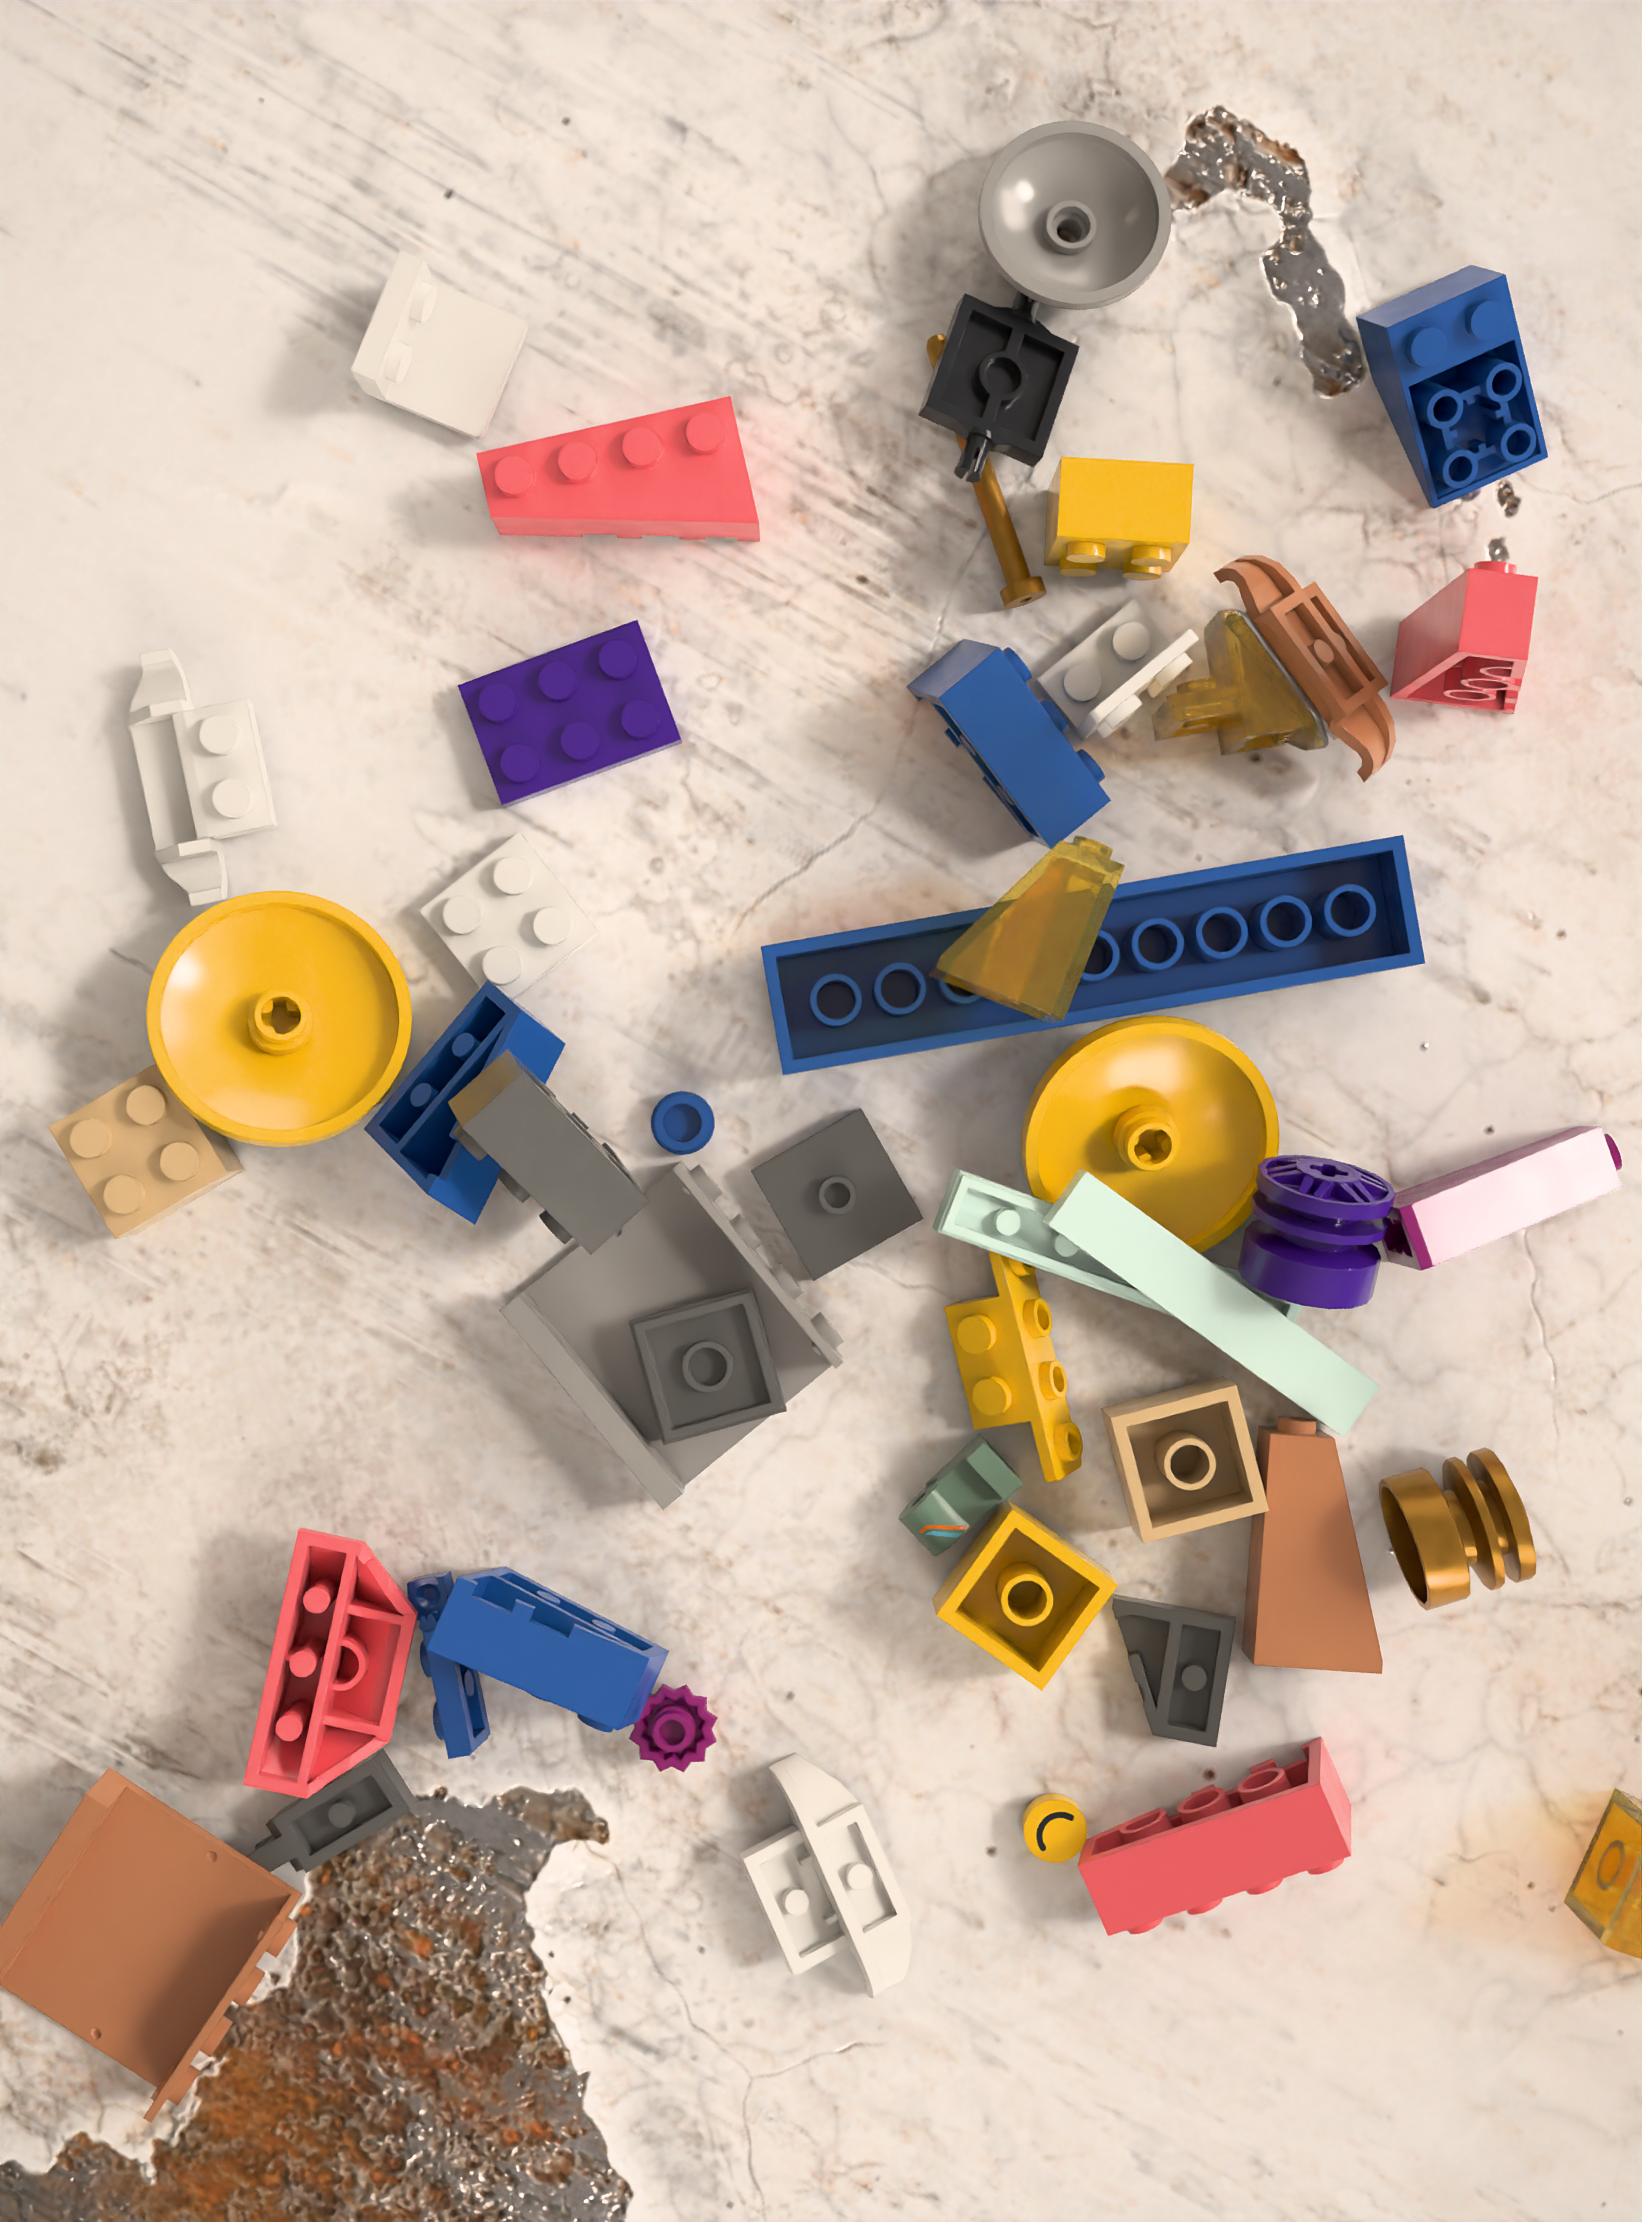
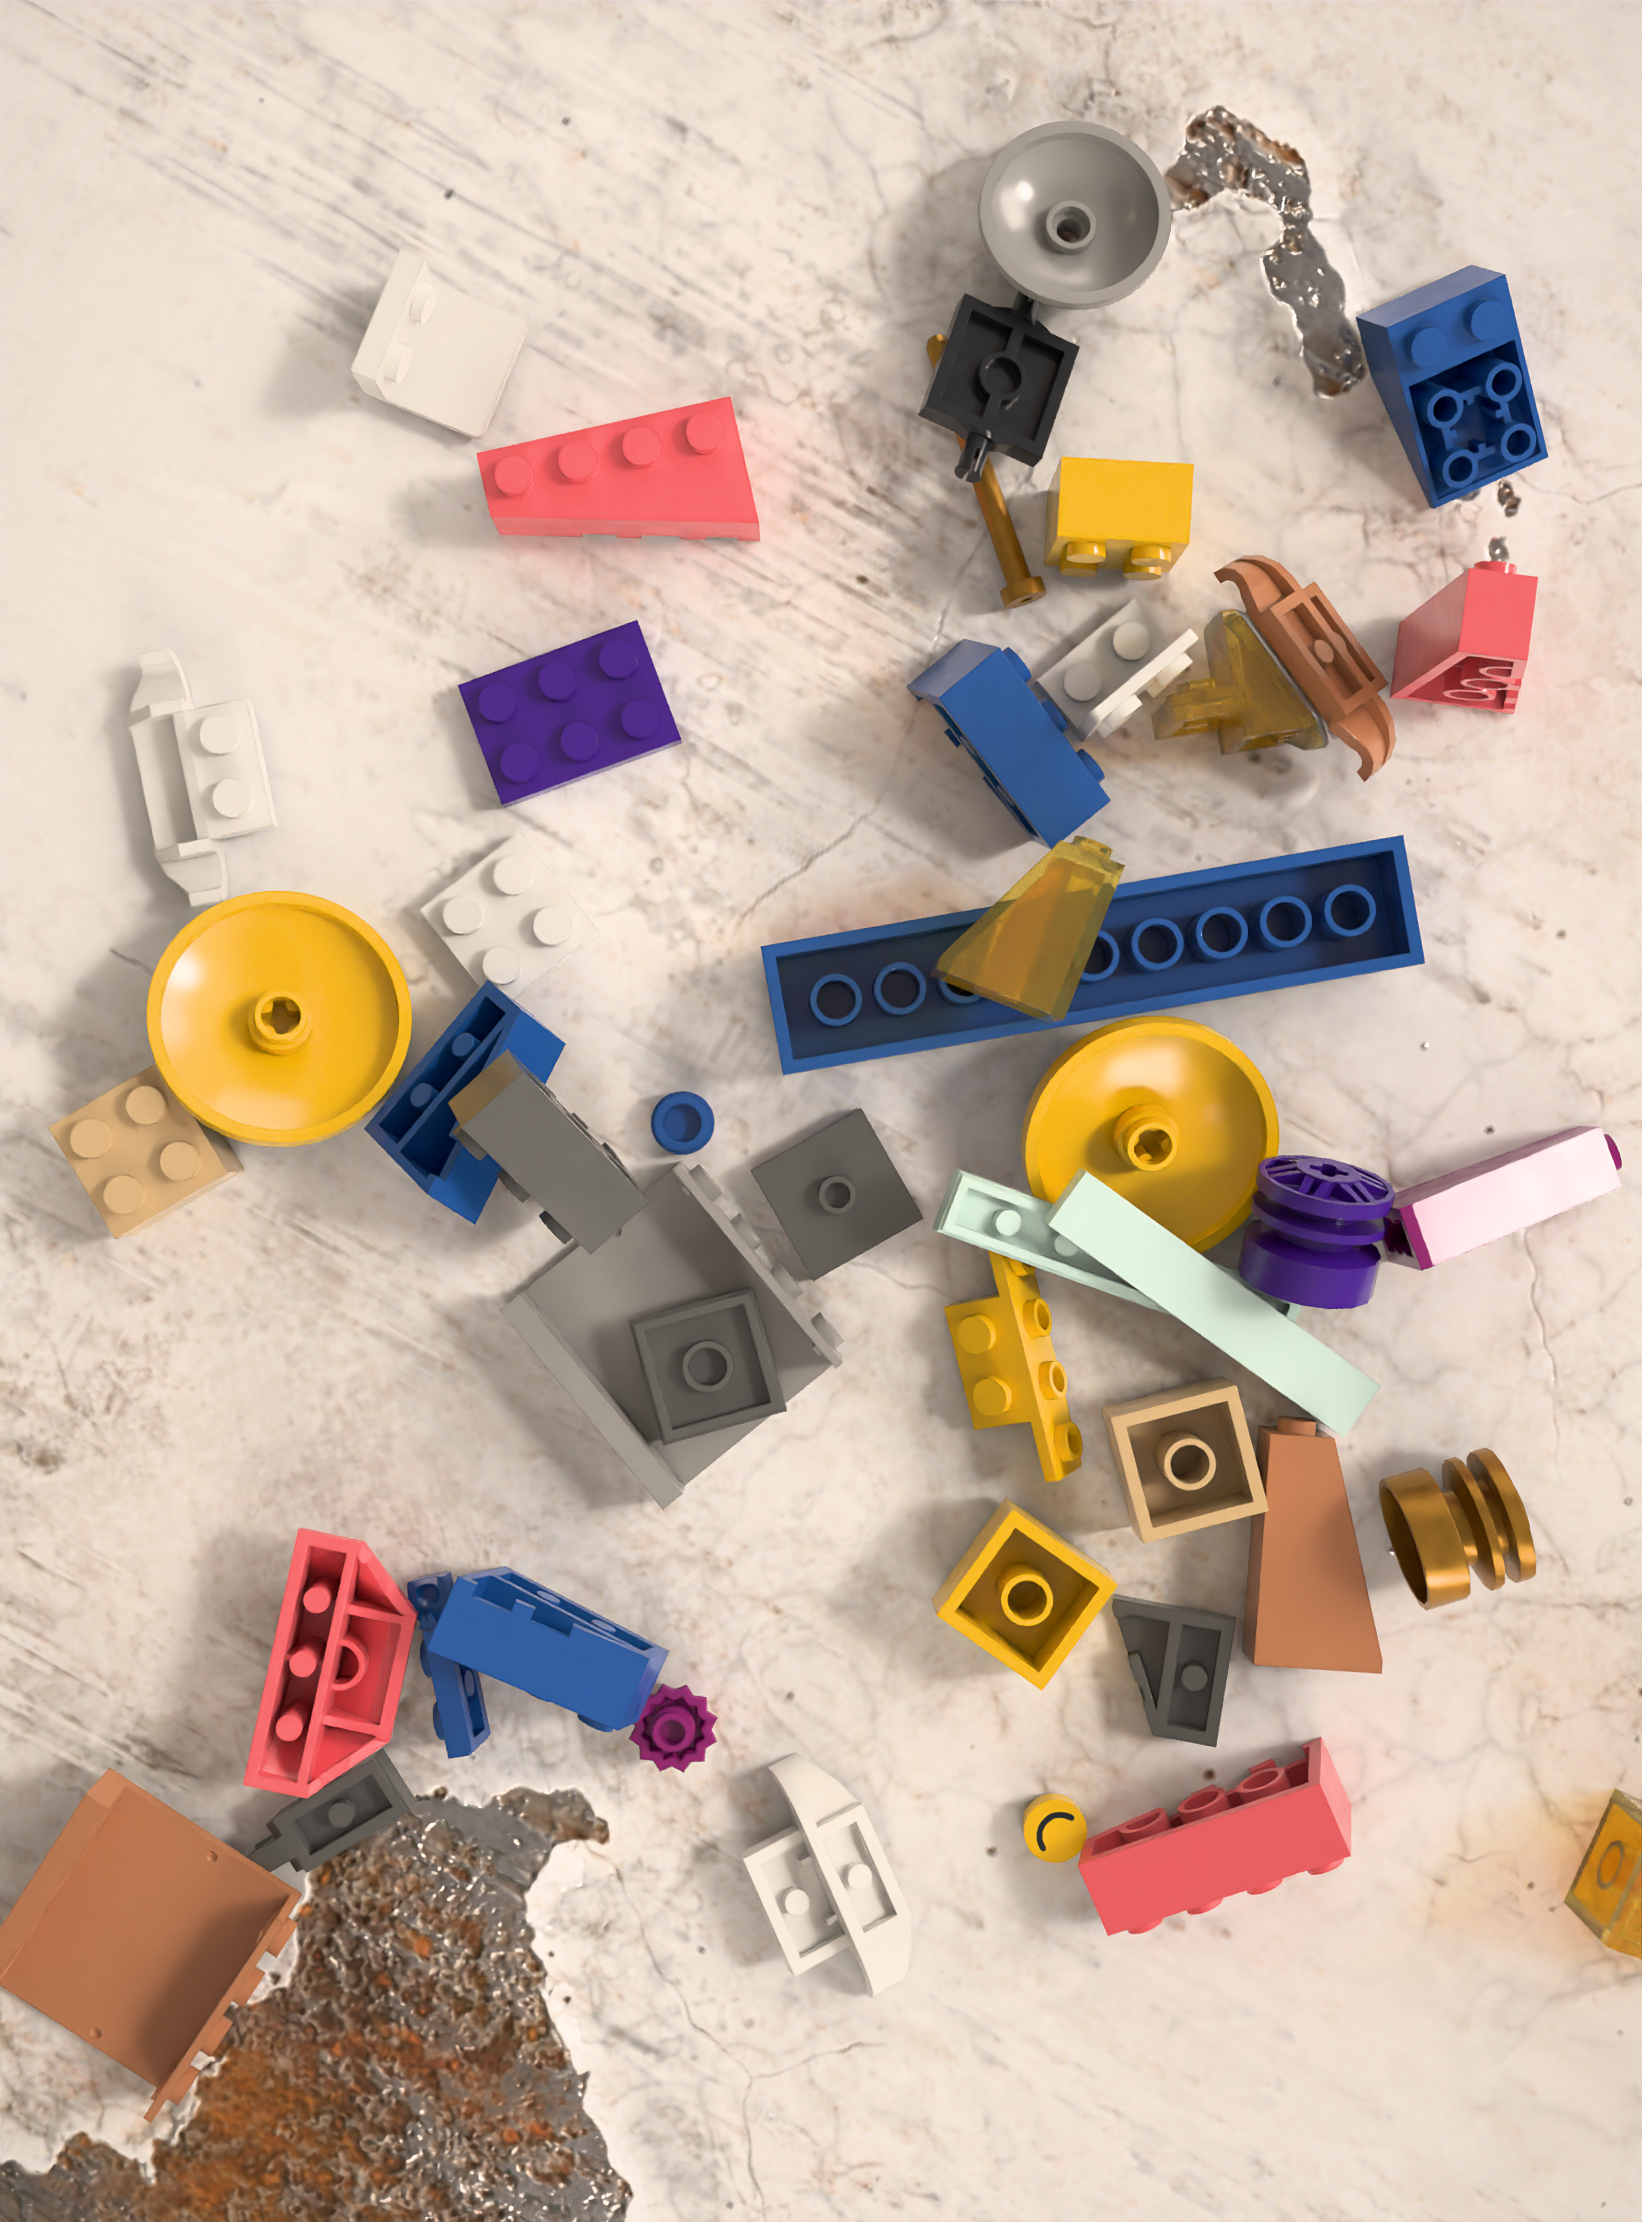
(959, 1496): sand green leg -> none

